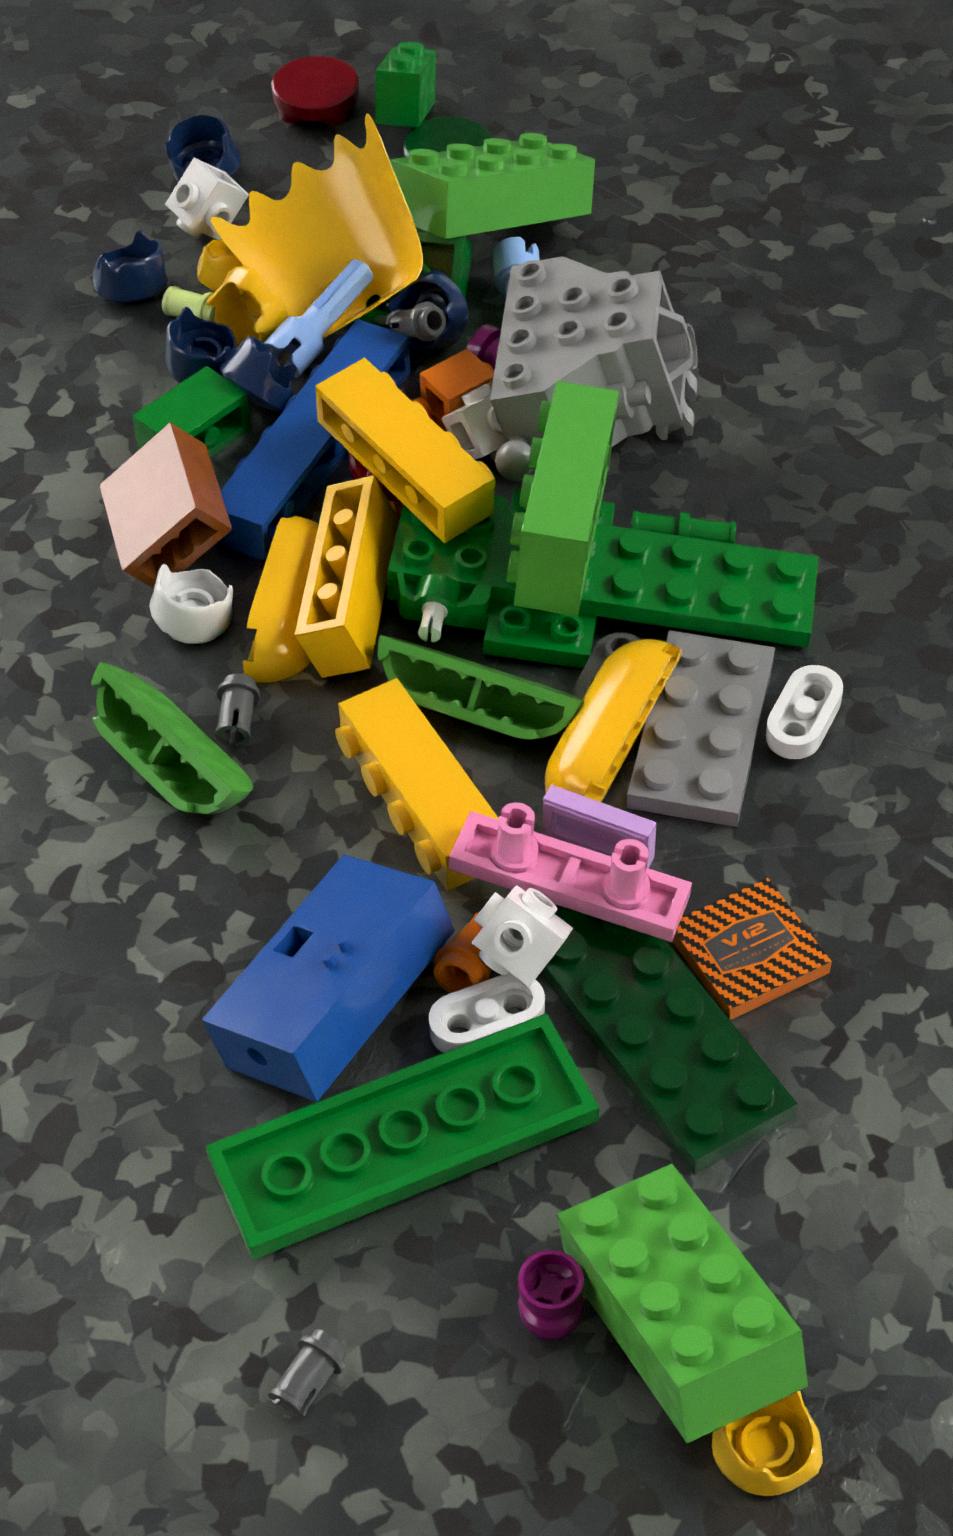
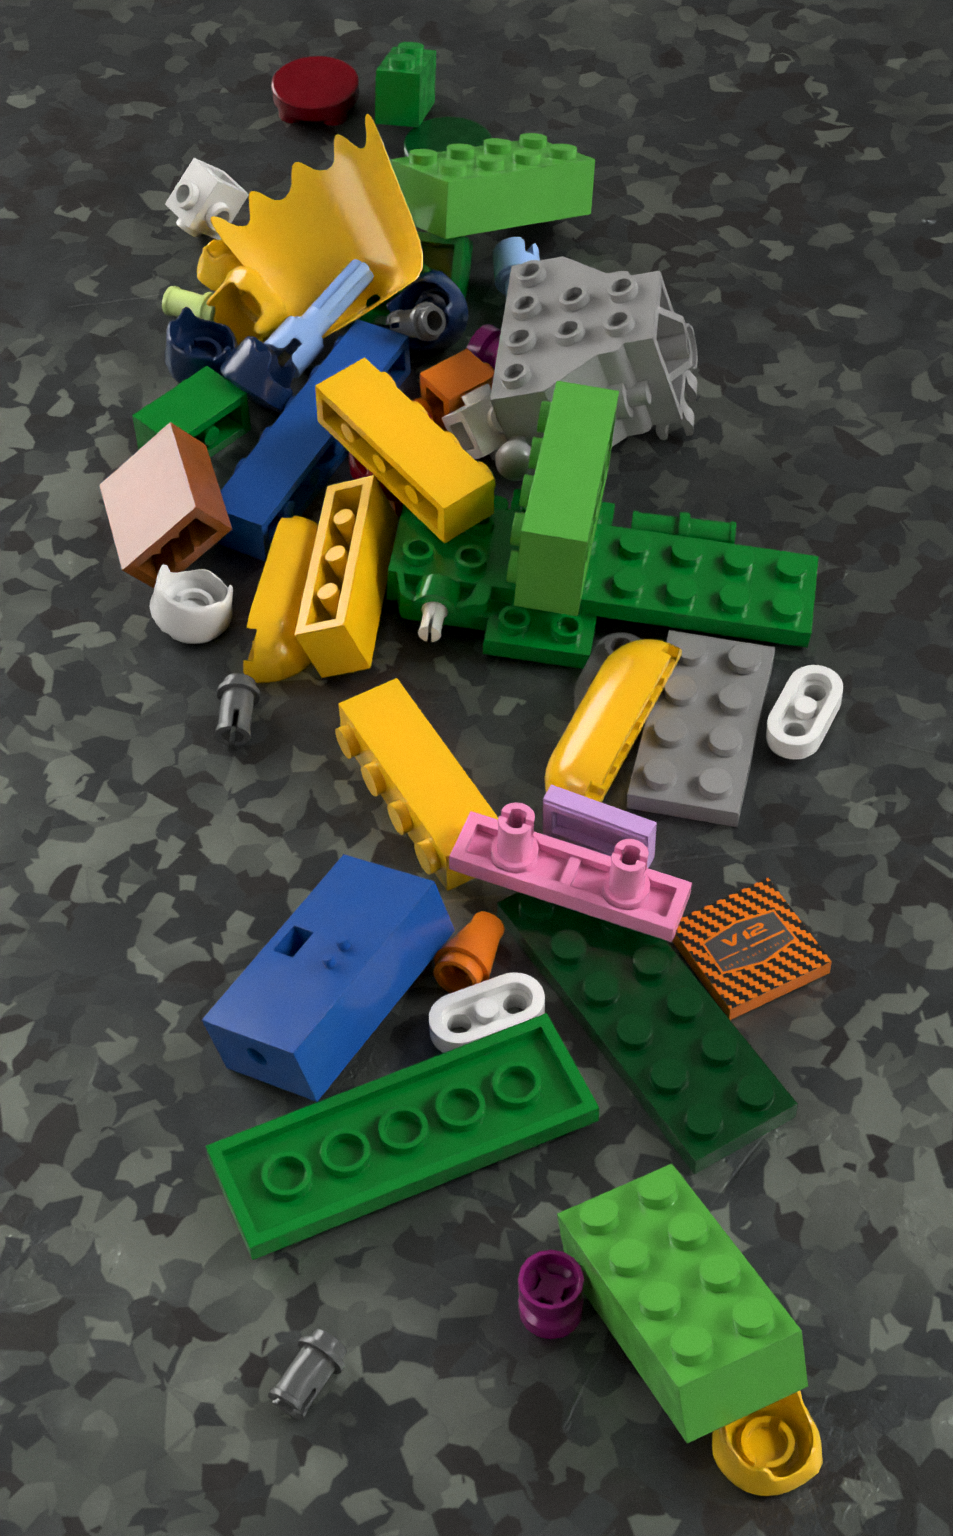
(131, 271): dark blue hair -> none
(165, 745): bright green brick -> none
(203, 139): dark blue hair -> none
(477, 691): bright green brick -> none
(518, 953): white brick -> none

